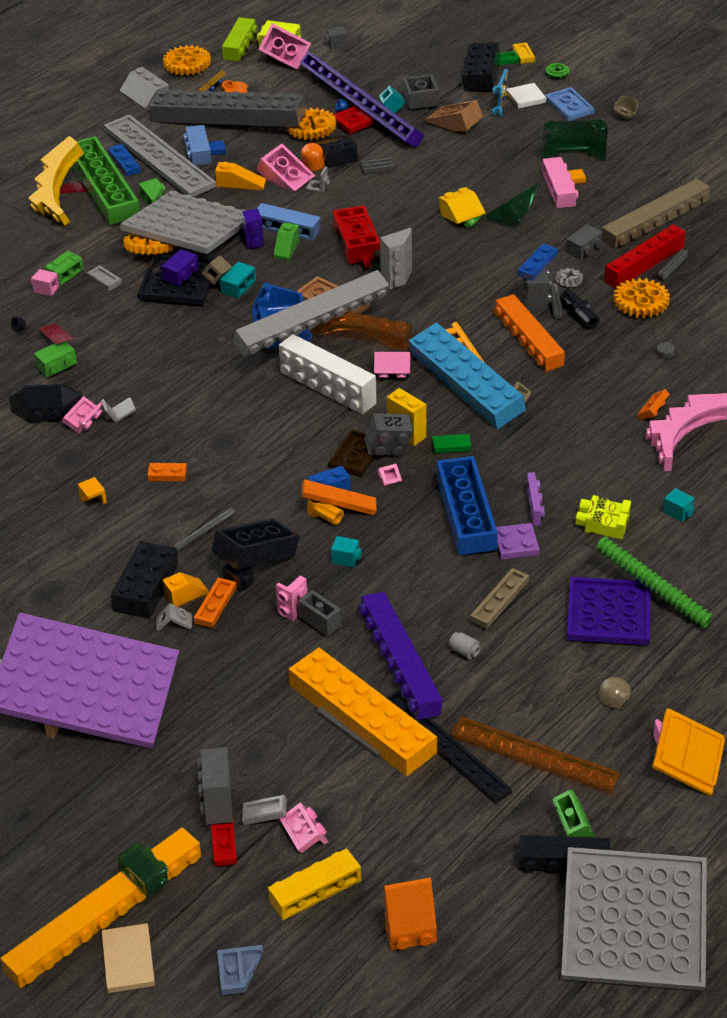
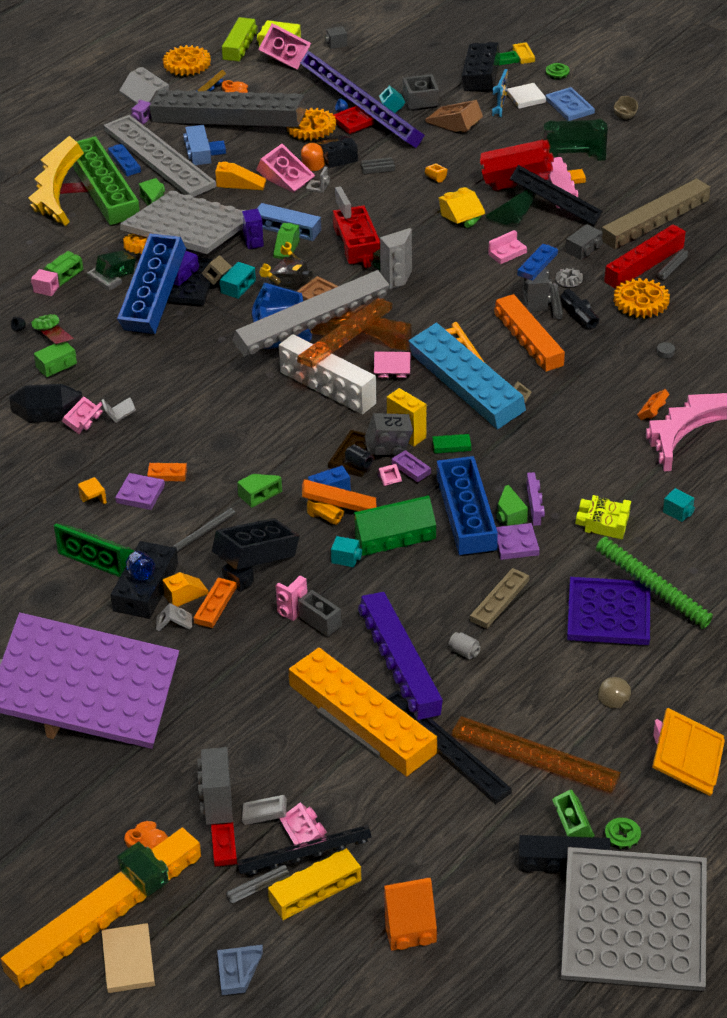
(45, 322): none -> bright green gear
(91, 549): none -> green slope
(115, 264): none -> clear green brick
(139, 111): none -> medium lavender brick
(140, 491): none -> medium lavender plate
(140, 565): none -> clear blue head
(146, 834): none -> orange plate
(152, 283): none -> blue brick
(257, 884): none -> dark grey axle
(259, 488): none -> bright green slope
(289, 272): none -> clear smoke torso
(313, 847): none -> black plate
(343, 202): none -> light grey tile
(344, 332): none -> clear orange plate
(358, 457): none -> black brick
(395, 525): none -> green slope
(411, 466): none -> medium lavender plate
(436, 172): none -> light orange brick
(502, 163): none -> red brick
(506, 247): none -> bright pink bracket
(511, 508): none -> bright green slope
(556, 195): none -> black plate
(626, 826): none -> bright green gear

